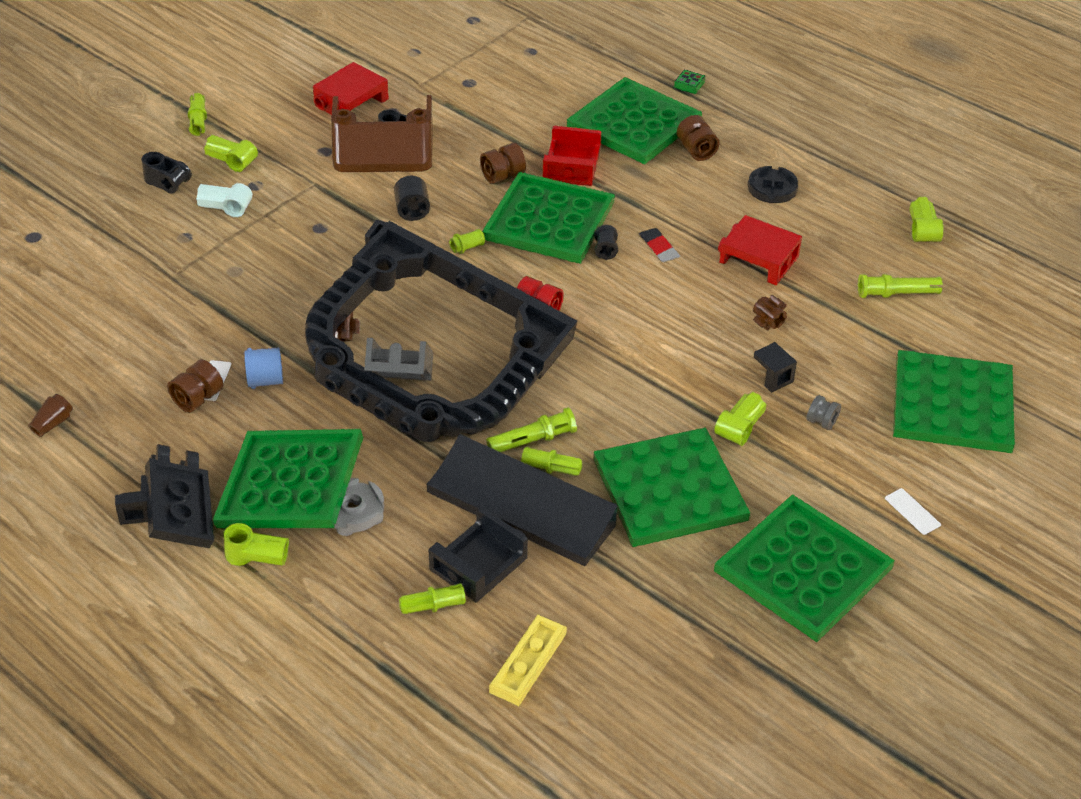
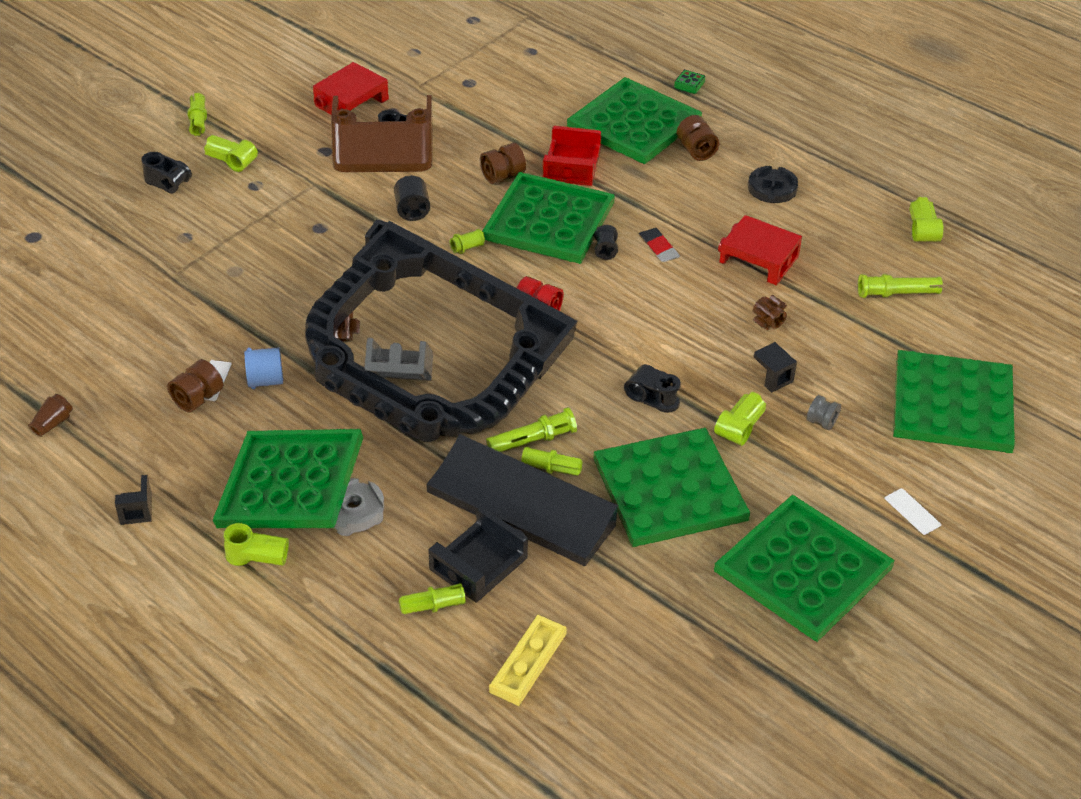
(178, 499): black tile -> none
(231, 200): light aqua piece -> none
(653, 386): none -> black piece

